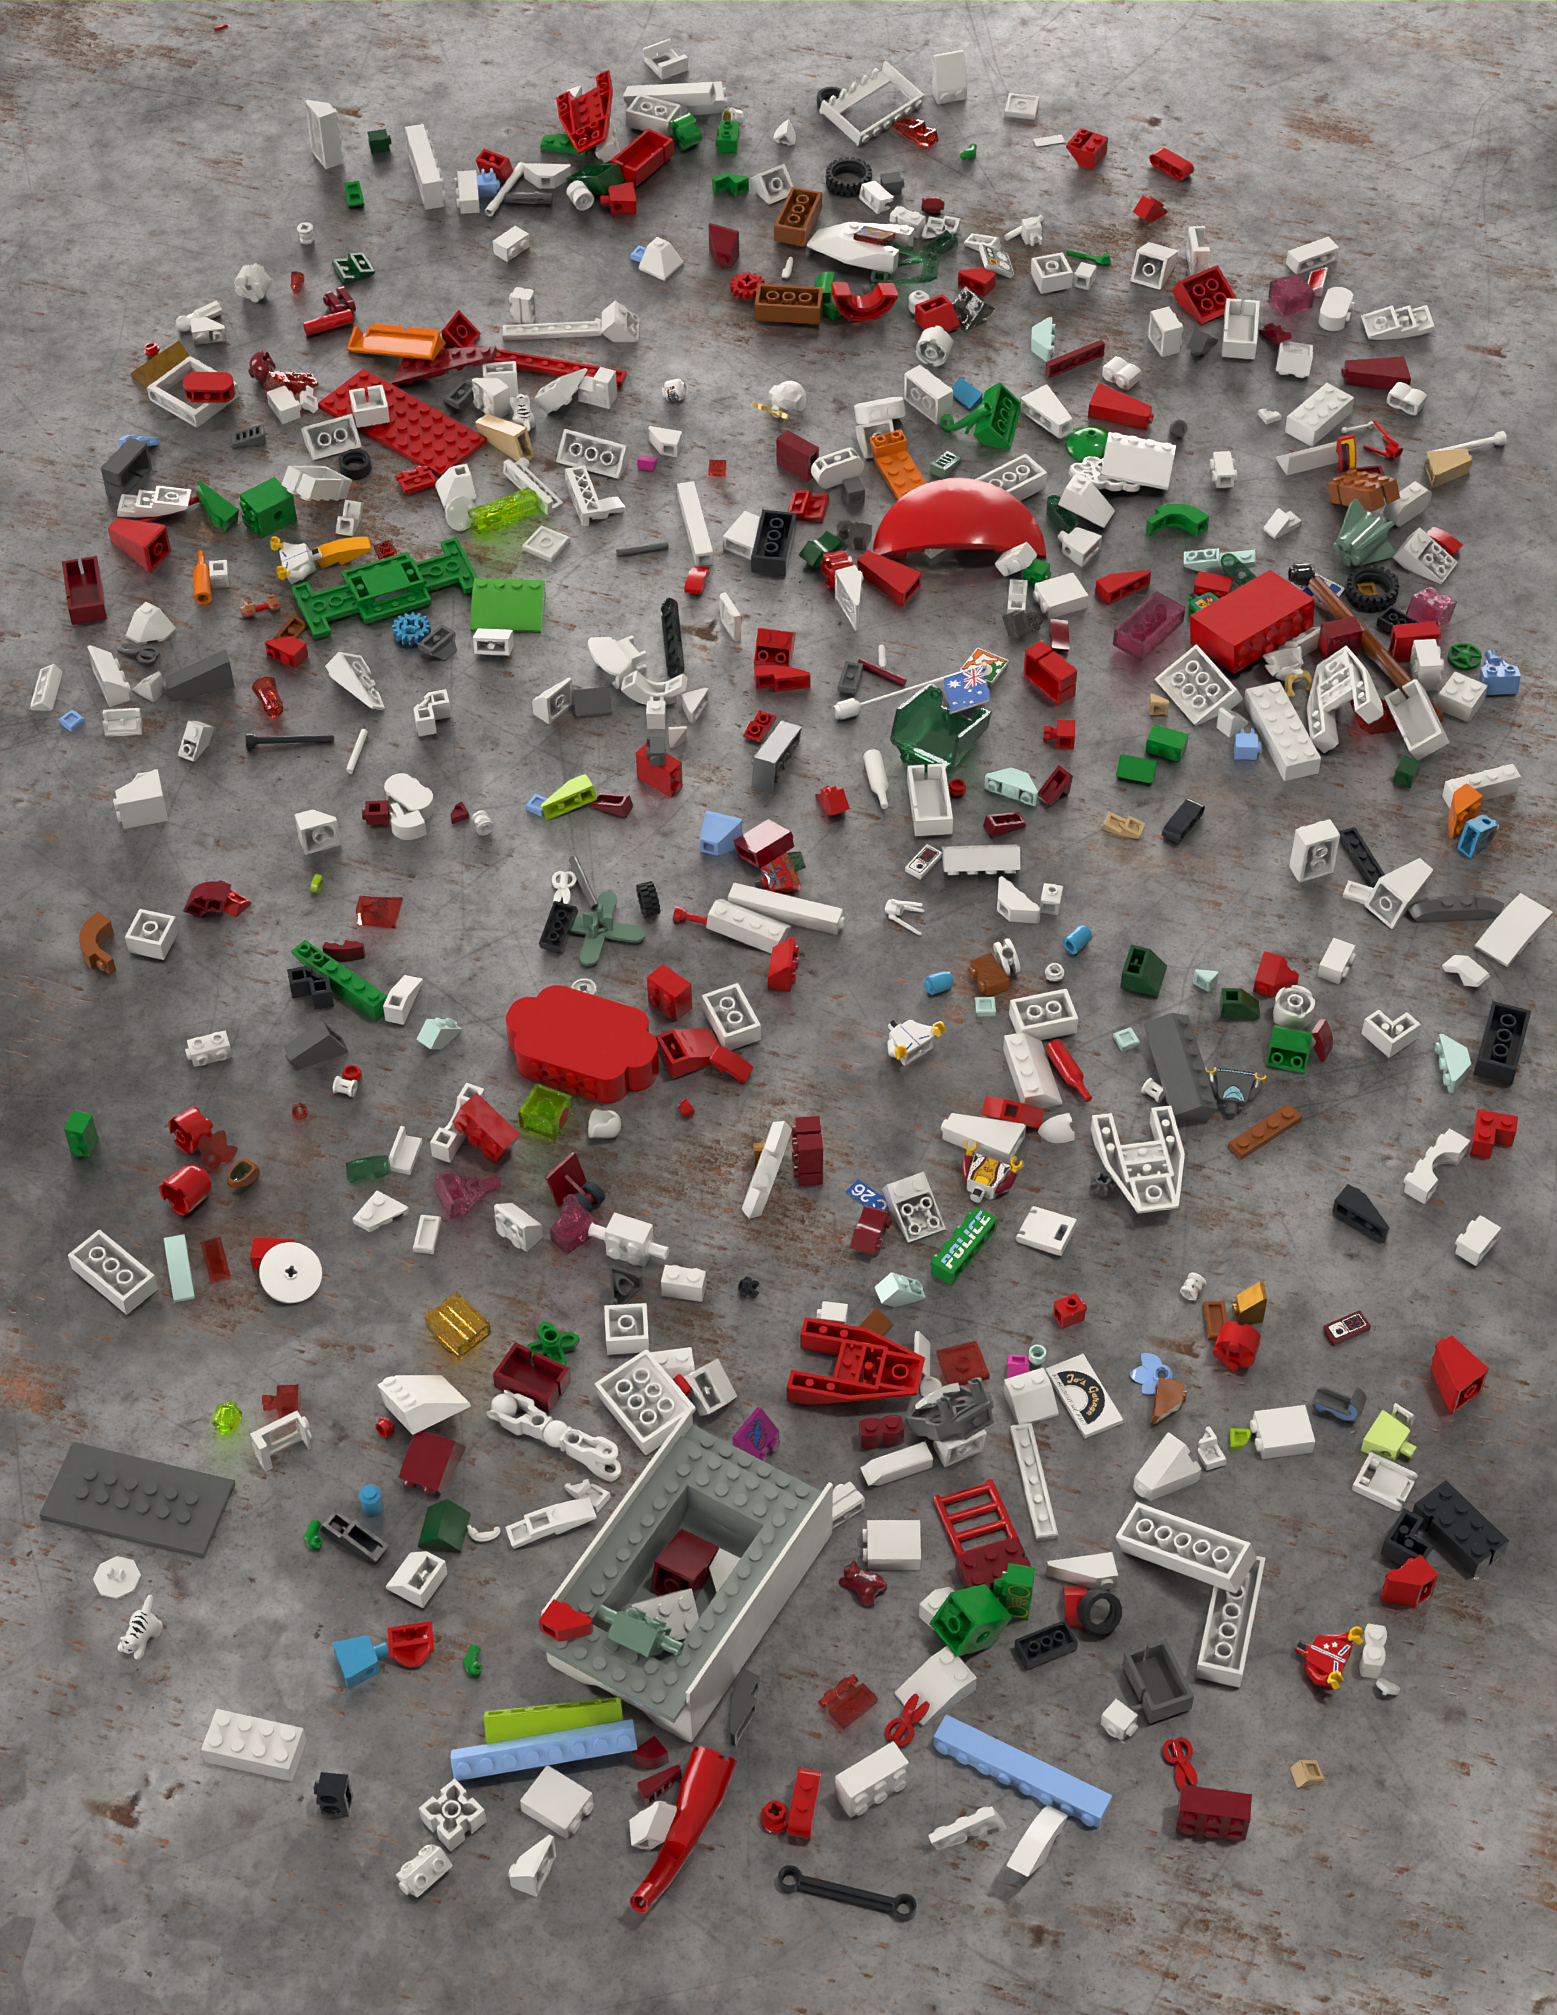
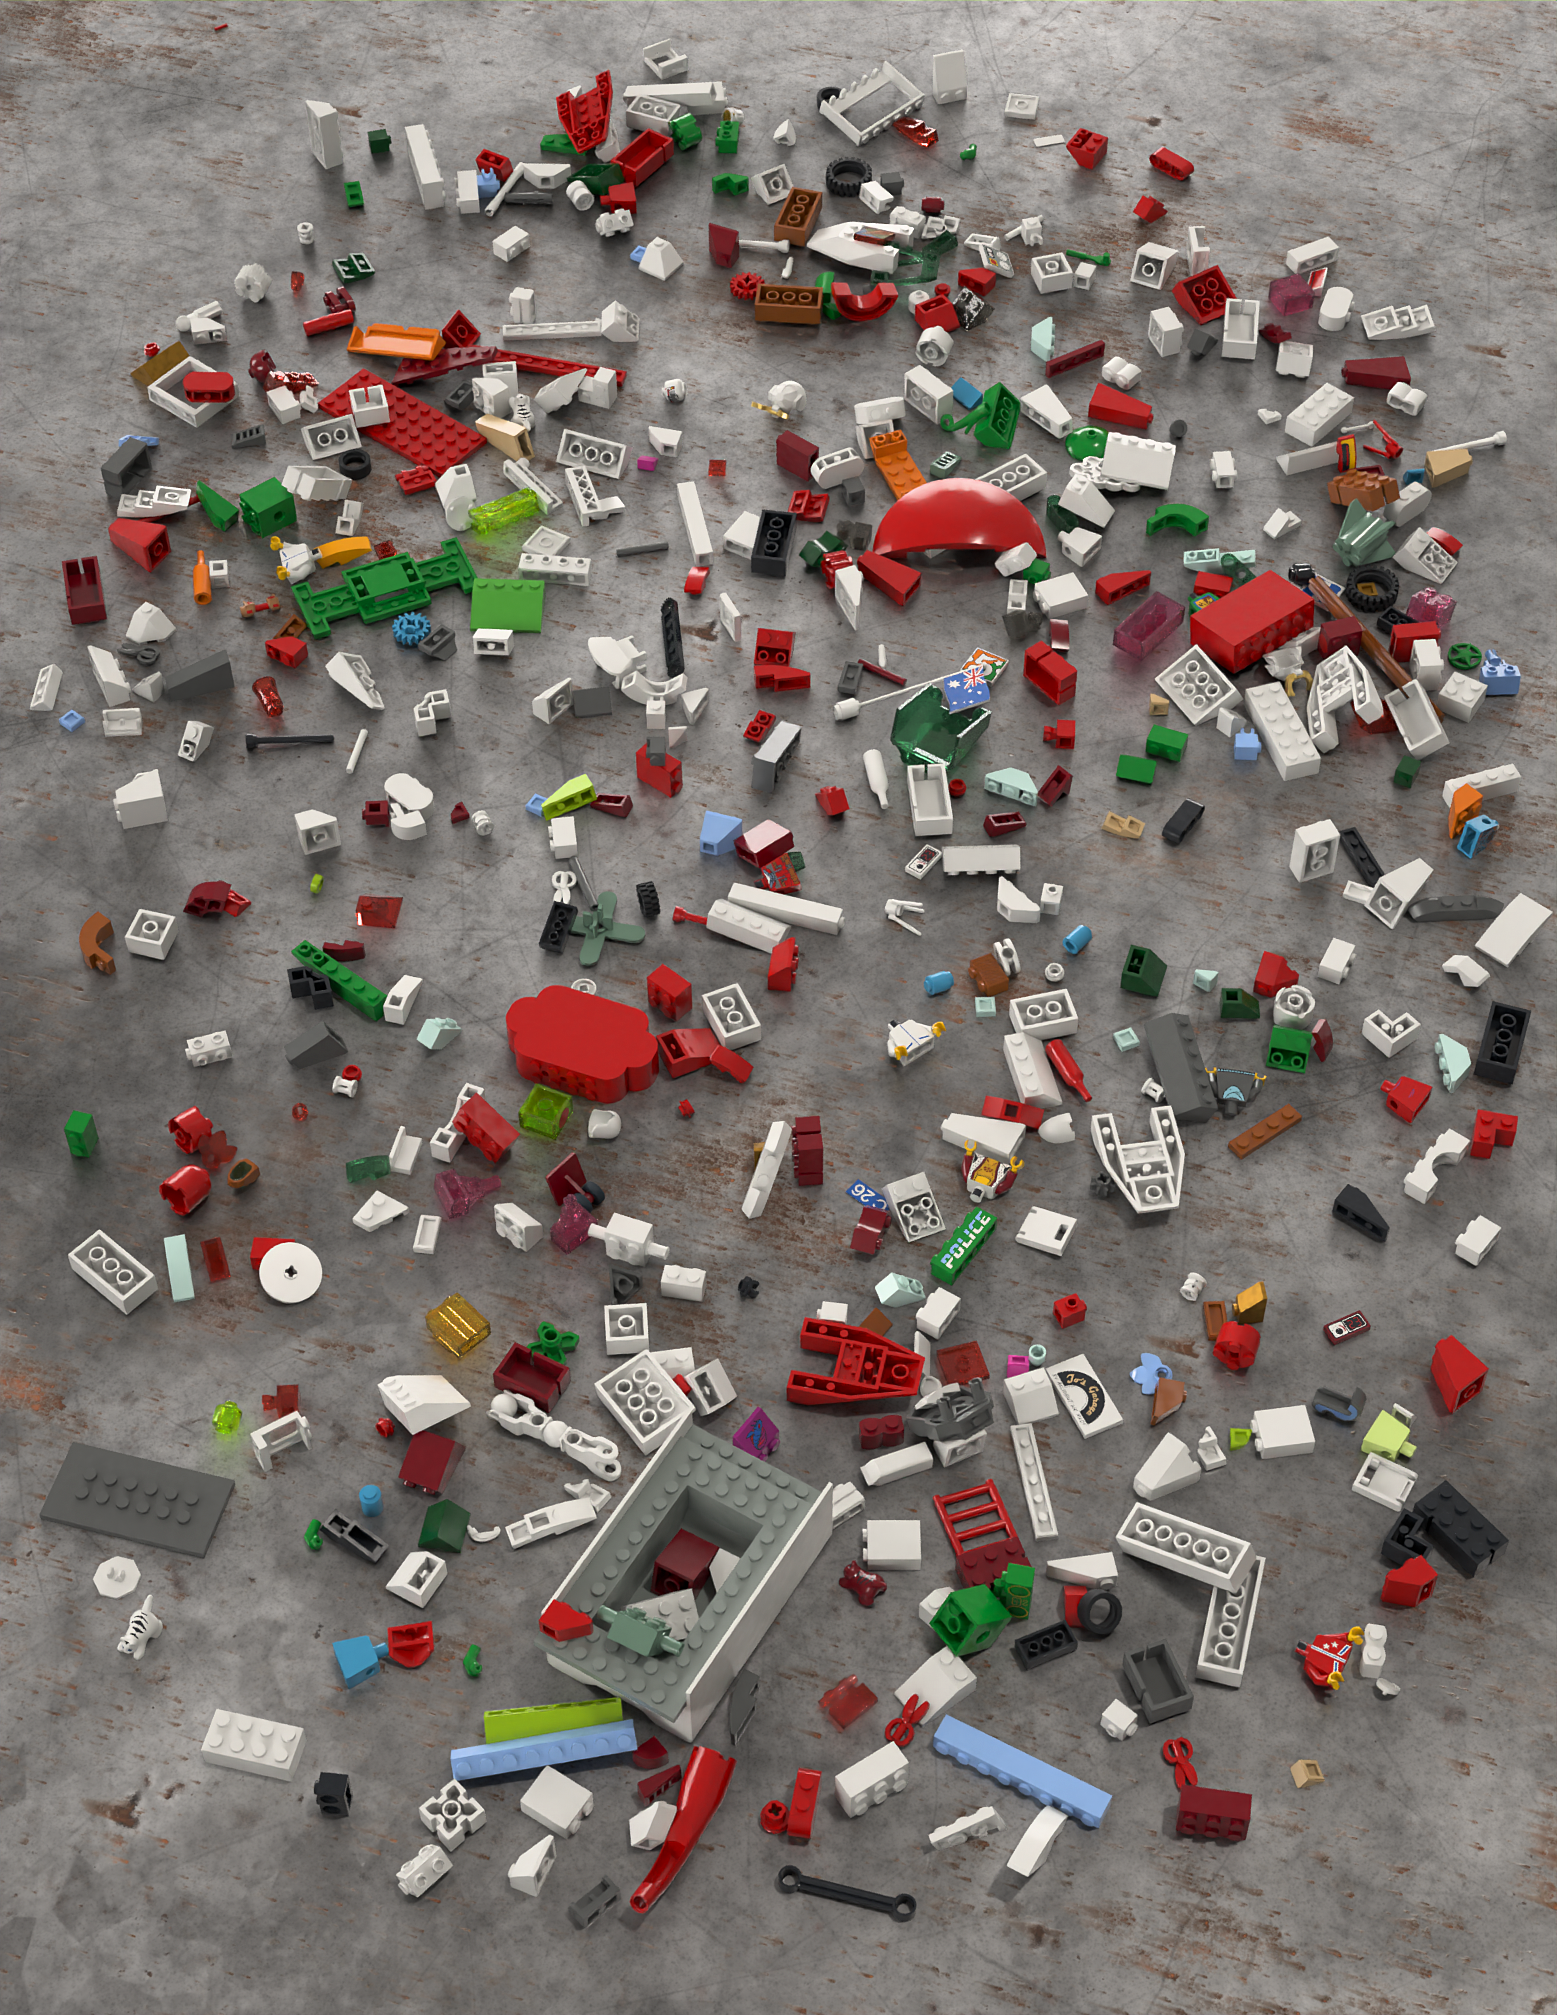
(555, 569): none -> white brick
(564, 837): none -> white brick
(595, 1902): none -> dark grey hinge
(609, 224): none -> white brick
(782, 246): none -> white piece
(938, 1312): none -> white brick
(942, 288): none -> red plate
(1406, 1097): none -> red torso
(1413, 476): none -> dark azure slope

